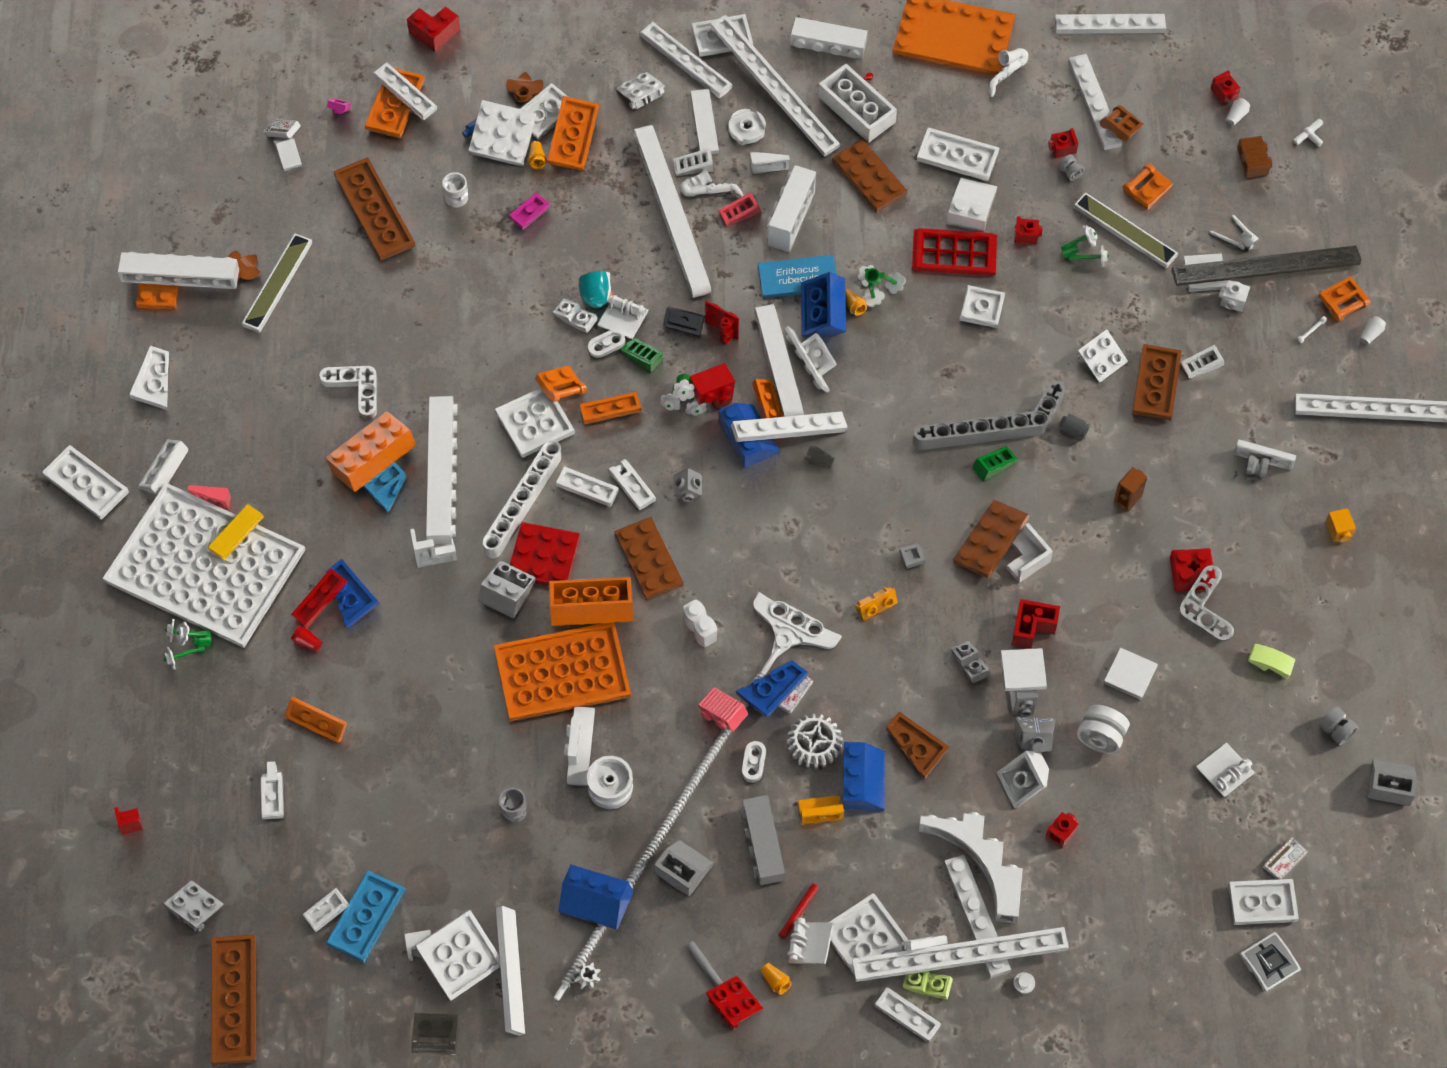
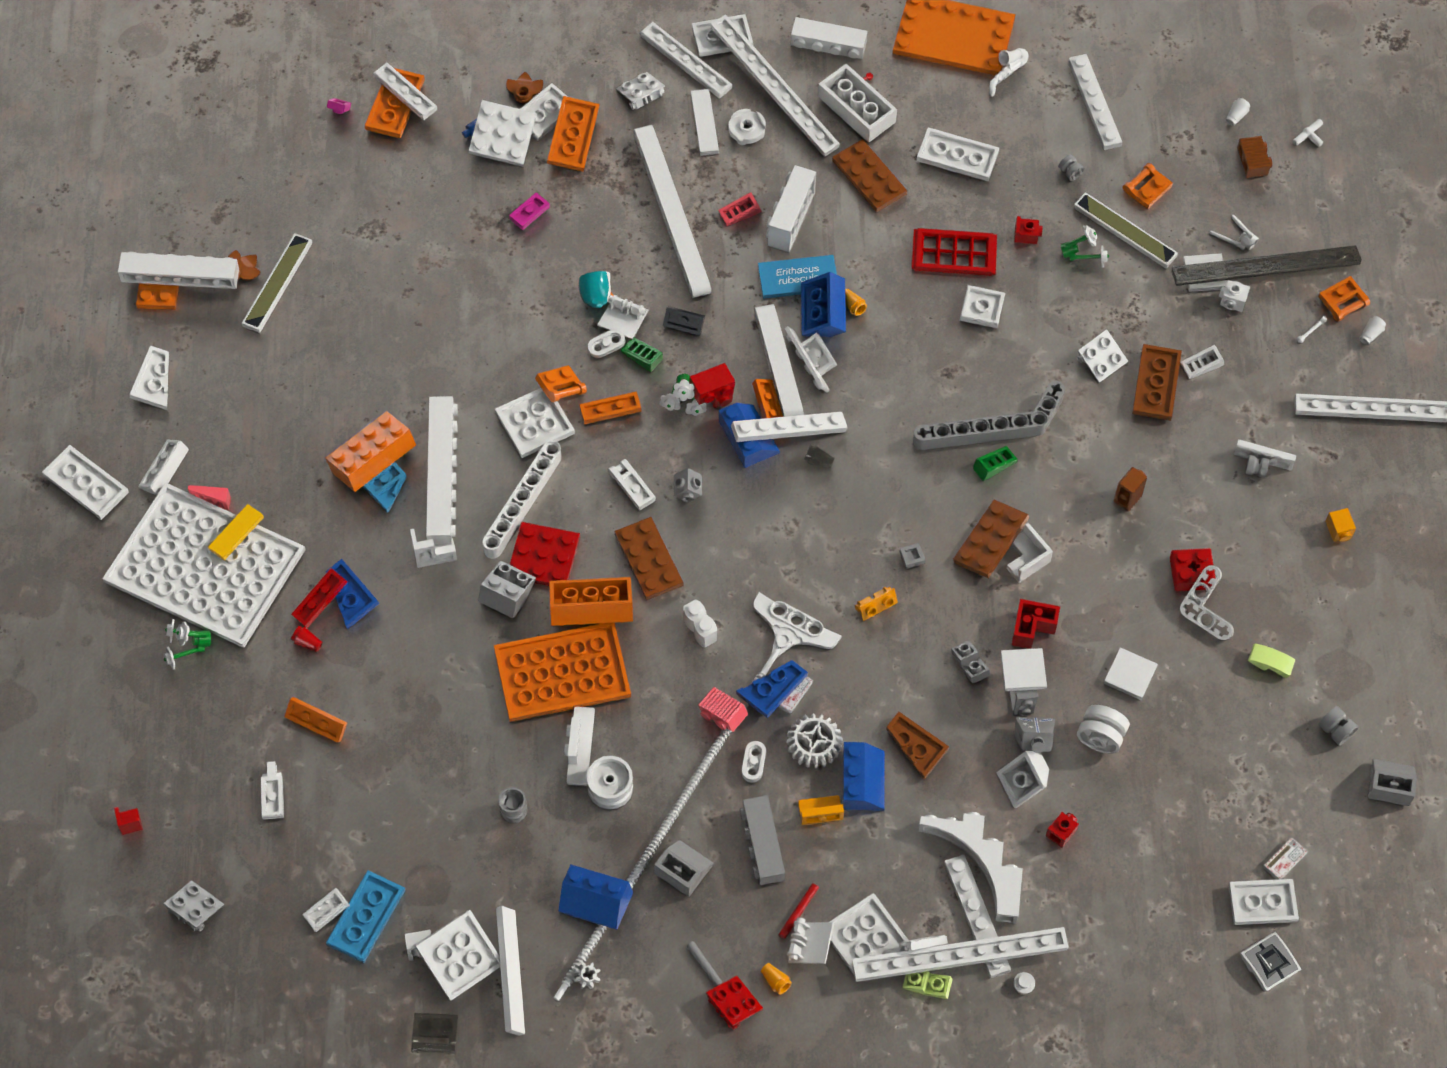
(233, 1000): dark orange plate -> none
(282, 128): white tile -> none
(287, 153): white slope -> none
(358, 380): white beam -> none
(374, 209): dark orange plate -> none
(433, 30): red brick -> none
(455, 189): white wheel -> none
(537, 156): light orange cone -> none
(573, 315): white slope -> none
(587, 486): white plate -> none
(697, 186): white piece -> none
(698, 156): white slope -> none
(724, 321): red hinge -> none
(768, 162): white slope -> none
(872, 277): white plant -> none
(907, 1015): white plate -> none
(971, 205): white slope -> none
(1063, 143): red brick -> none
(1074, 426): dark grey brick -> none
(1109, 23): white plate -> none
(1124, 128): dark orange plate -> none
(1225, 87): red brick -> none
(1226, 769): white hinge -> none

